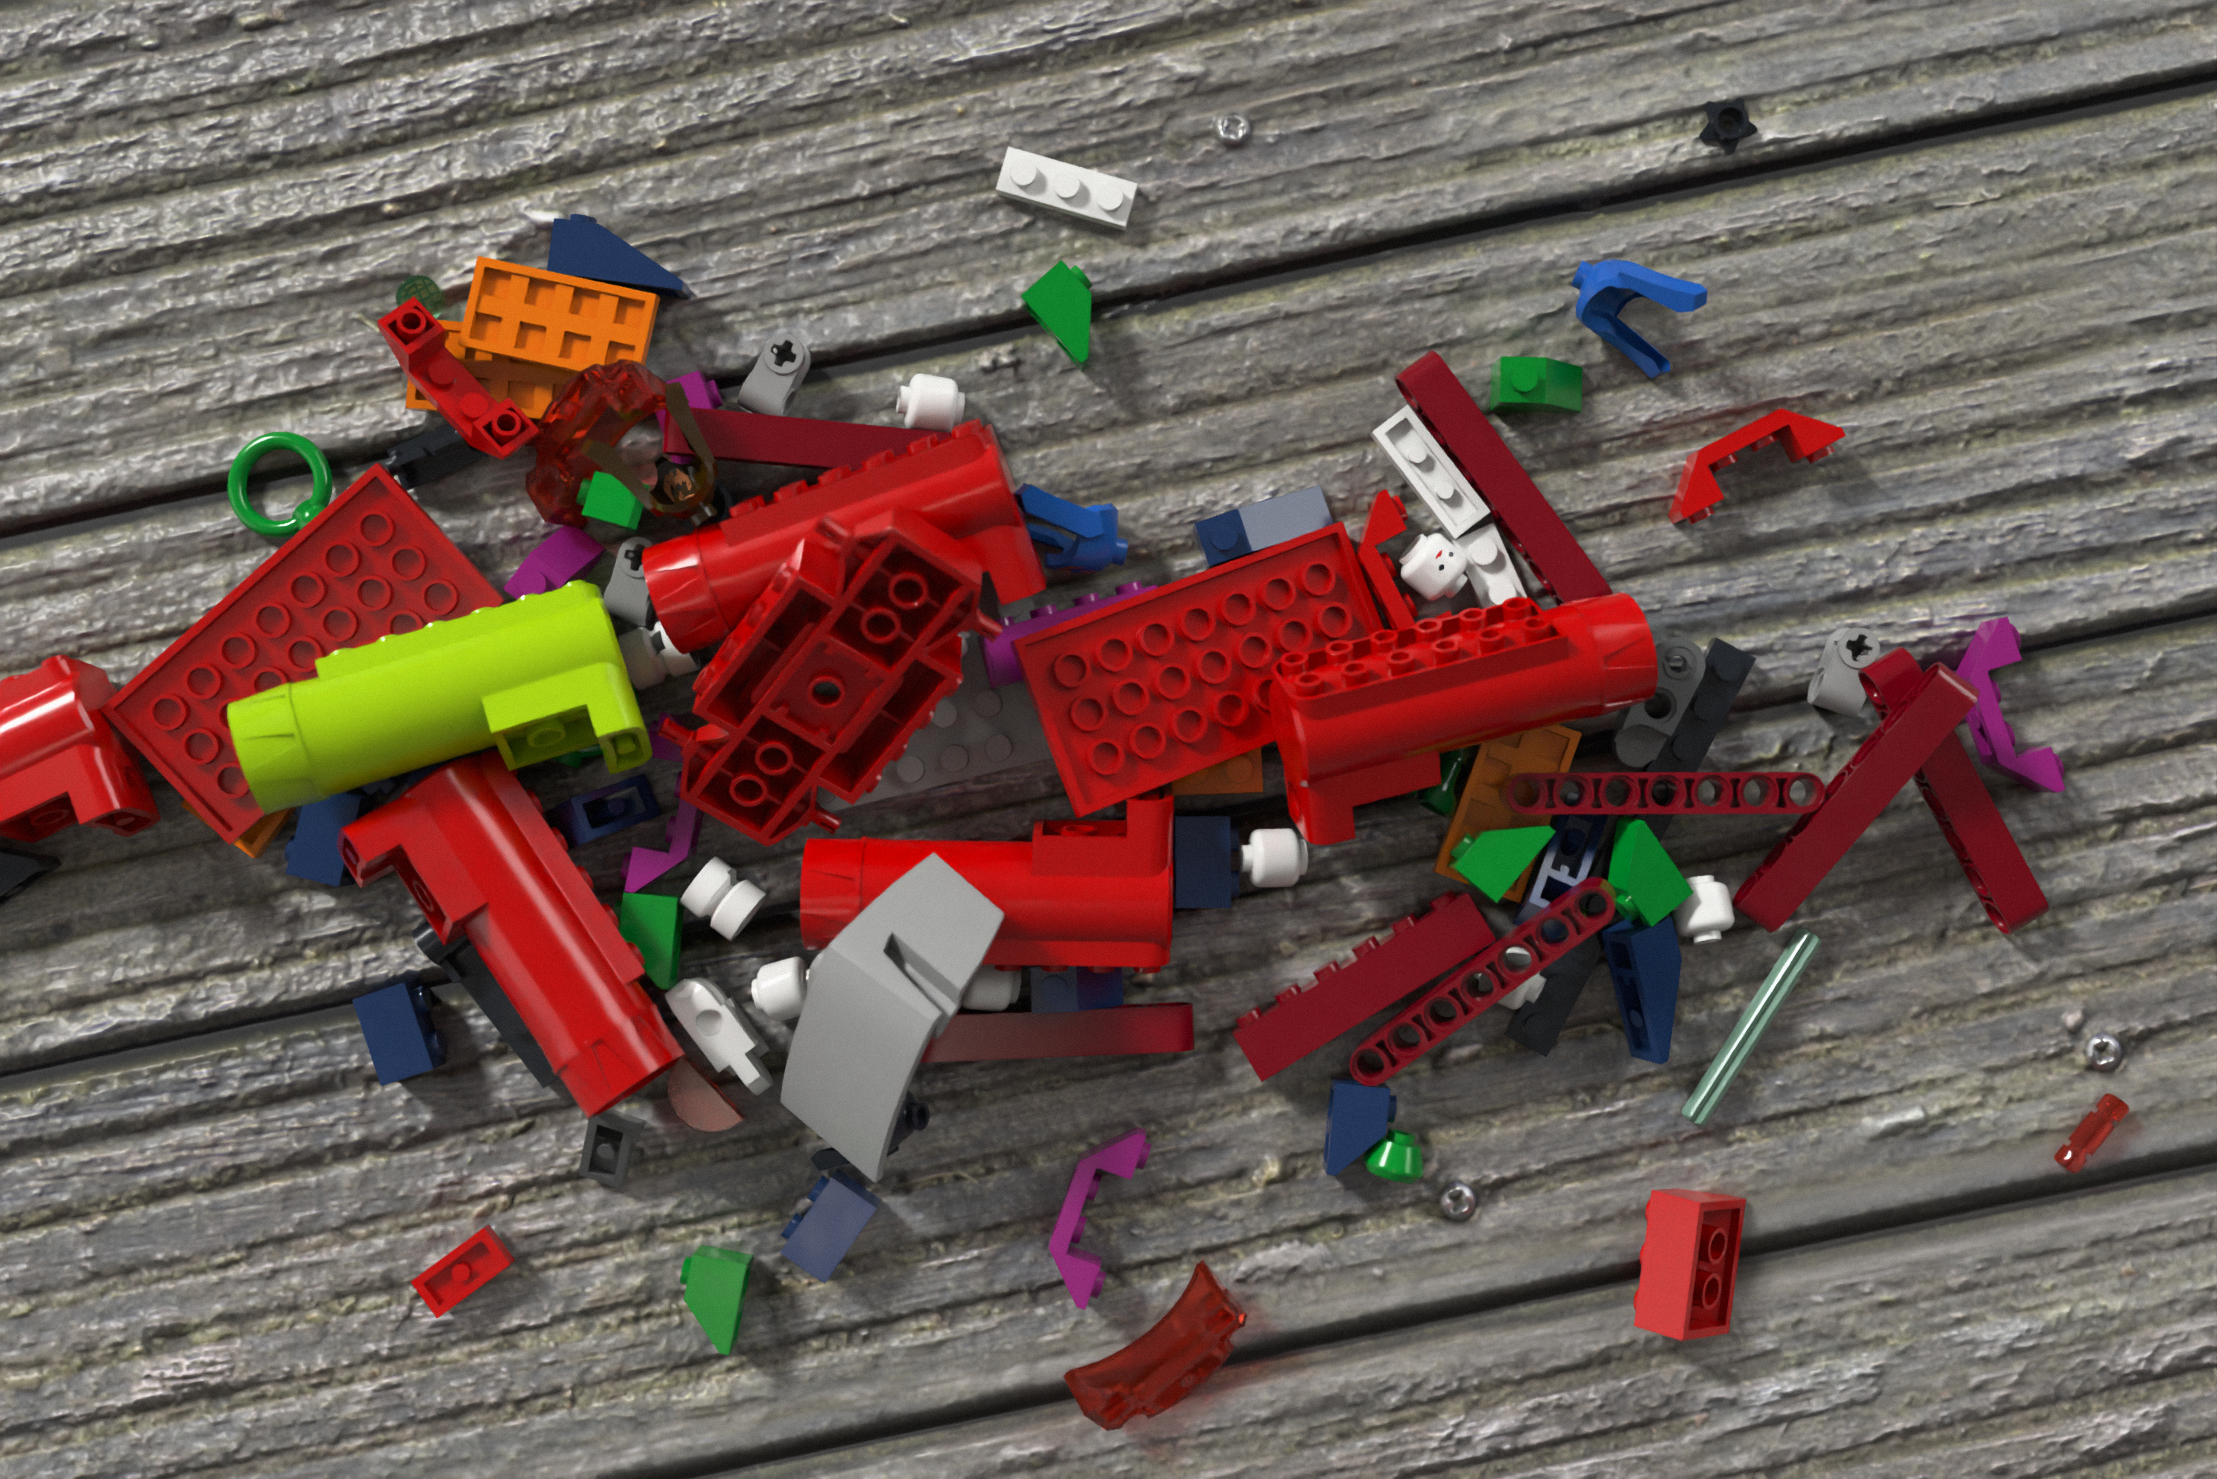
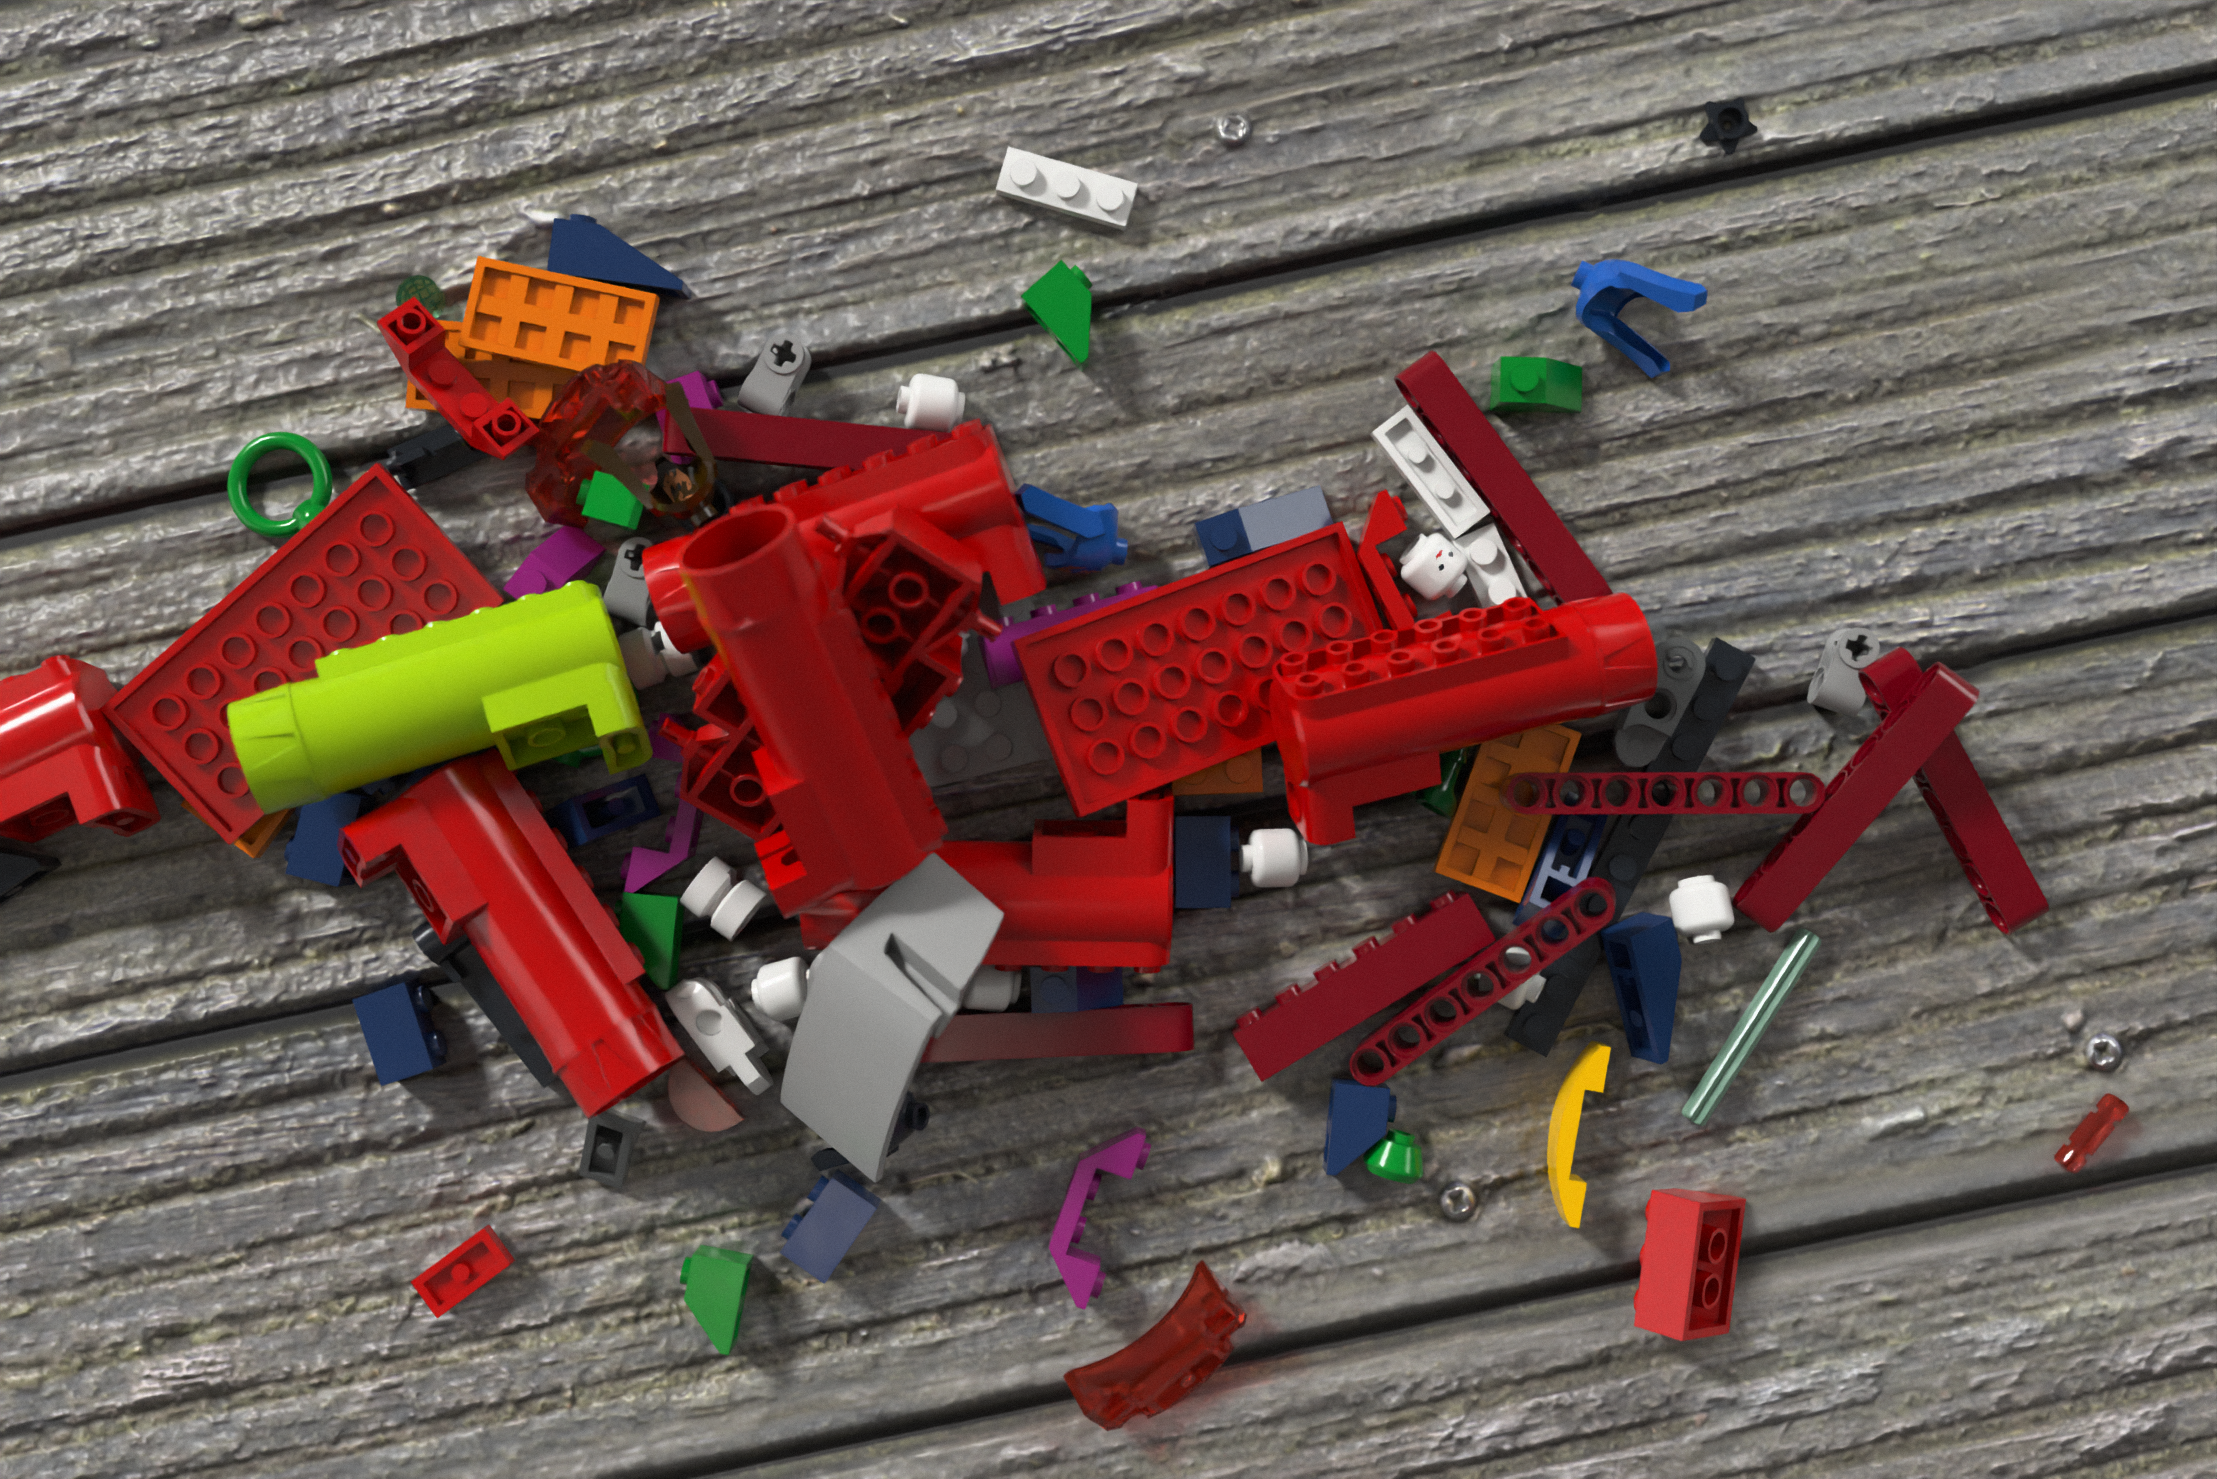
(831, 738): none -> red piece
(1497, 857): green slope -> none
(1586, 1073): none -> yellow slope
(1644, 874): green slope -> none
(1797, 433): red slope -> none
(2037, 768): magenta slope -> none

